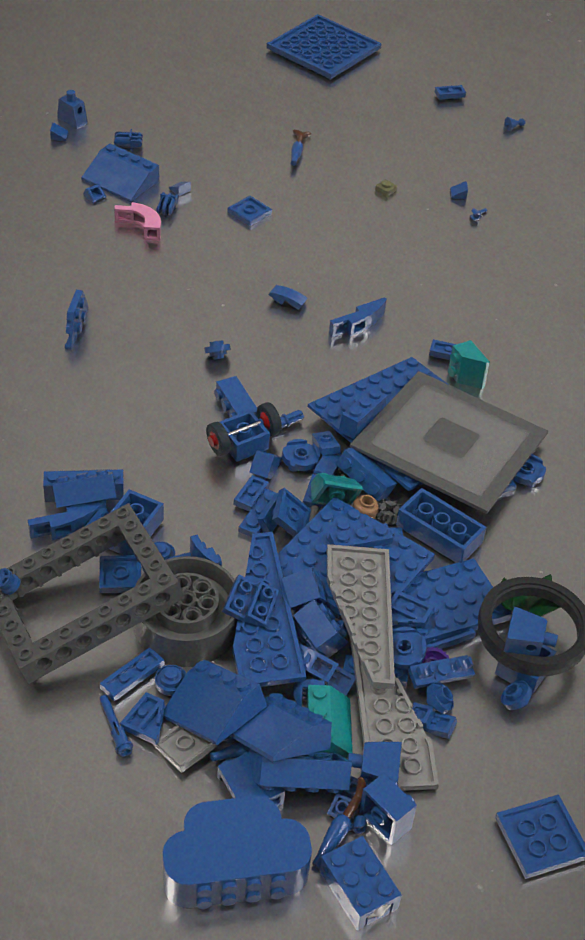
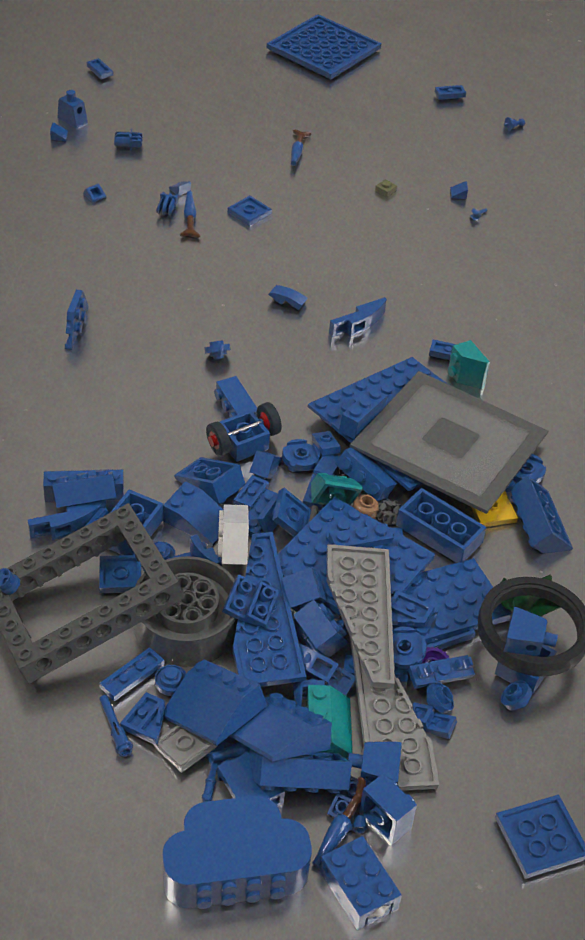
(99, 68): none -> blue plate
(121, 173): blue slope -> none
(142, 216): bright pink arch -> none
(190, 215): none -> piece
(193, 513): none -> blue slope
(210, 781): none -> blue piece
(214, 477): none -> blue slope
(233, 534): none -> white brick
(291, 418): blue axle -> none
(500, 513): none -> yellow plate
(540, 517): none -> blue slope

